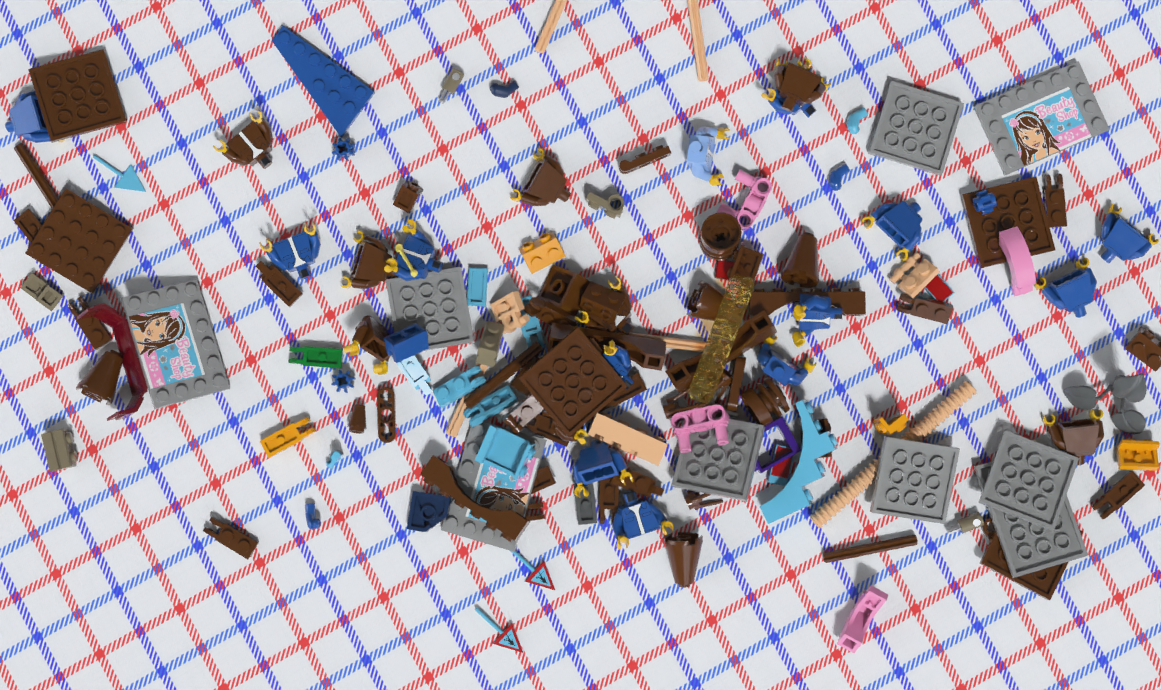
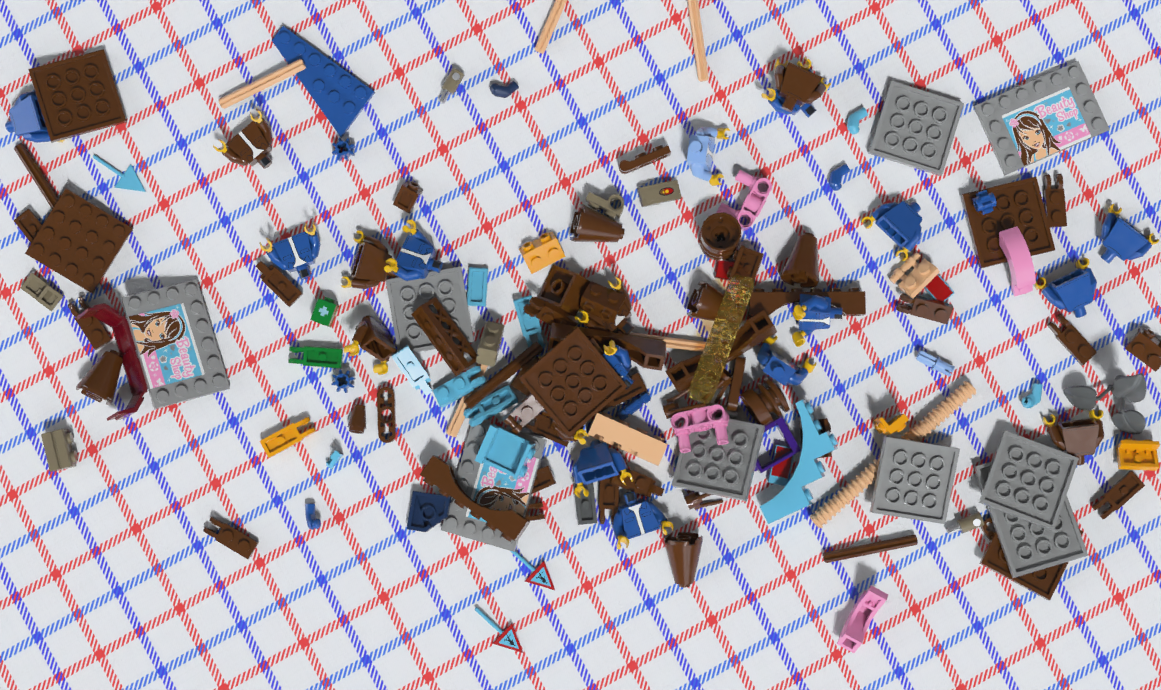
(261, 84): none -> light nougat axle
(325, 312): none -> green brick
(399, 248): light yellow hinge -> none
(406, 342): blue hinge -> none
(442, 337): none -> reddish brown fence
(510, 306): light nougat plate -> none
(544, 183): reddish brown torso -> none
(593, 226): none -> reddish brown cone
(633, 405): none -> blue axle
(659, 193): none -> dark tan slope
(935, 363): none -> light blue axle
(1033, 398): none -> medium azure arm
(1073, 340): none -> reddish brown hinge

